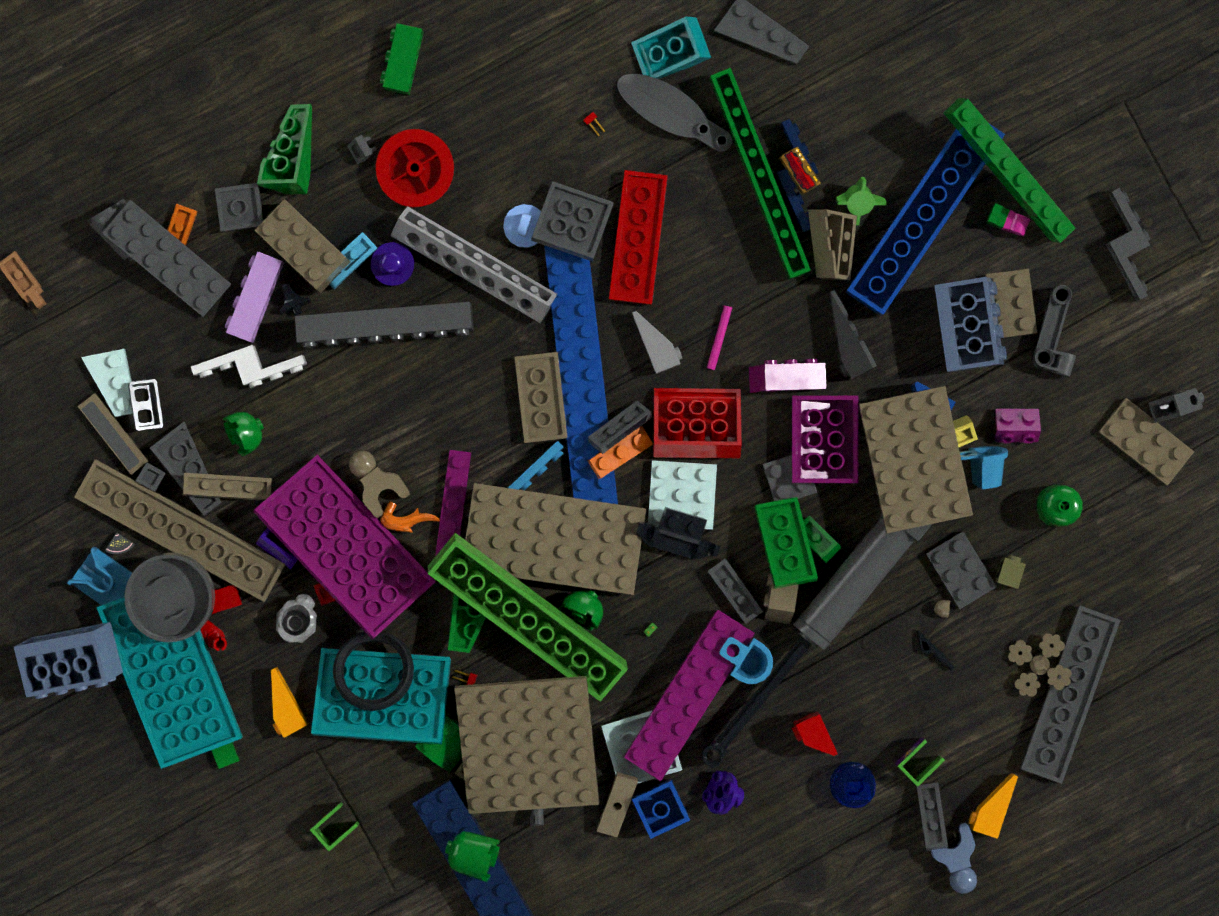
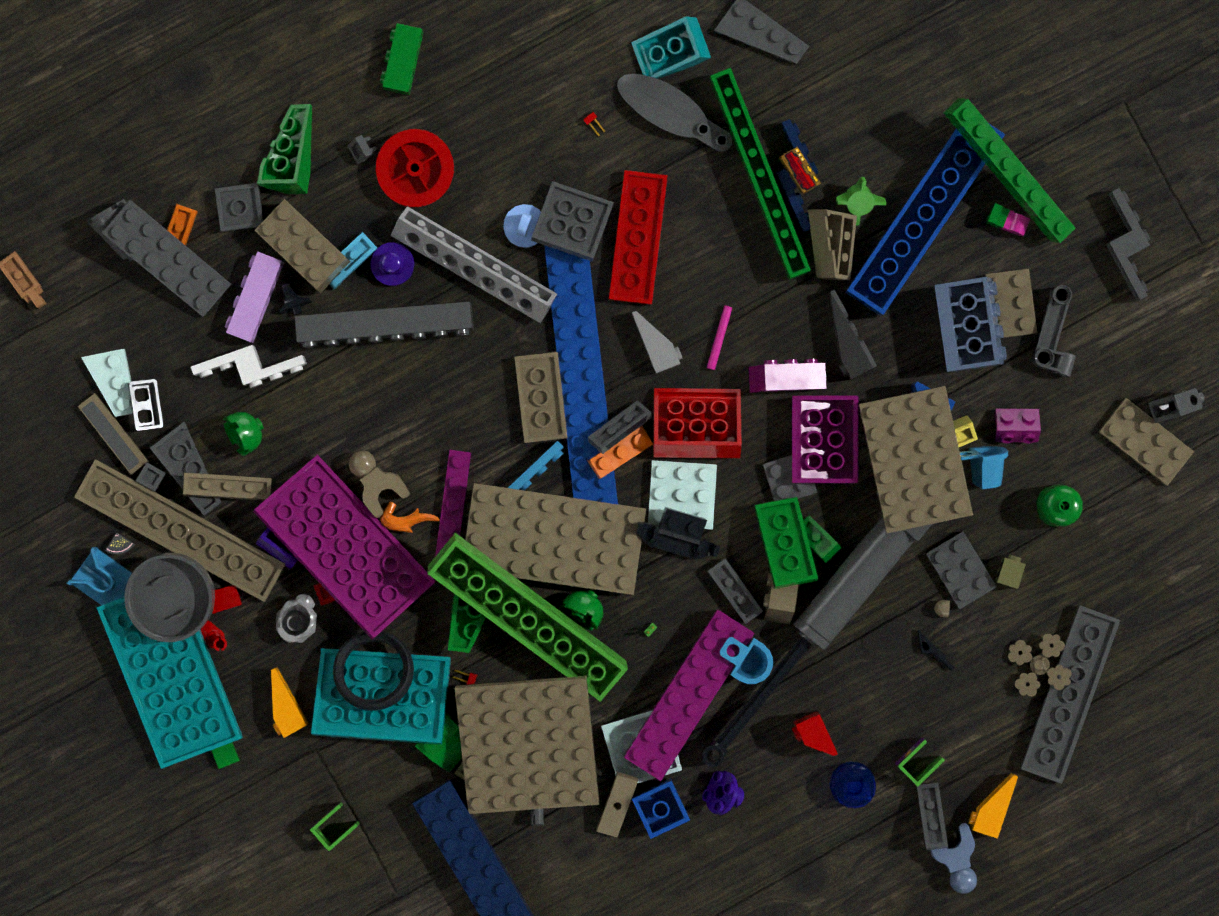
(68, 660): sand blue brick -> none
(472, 854): green cylinder -> none

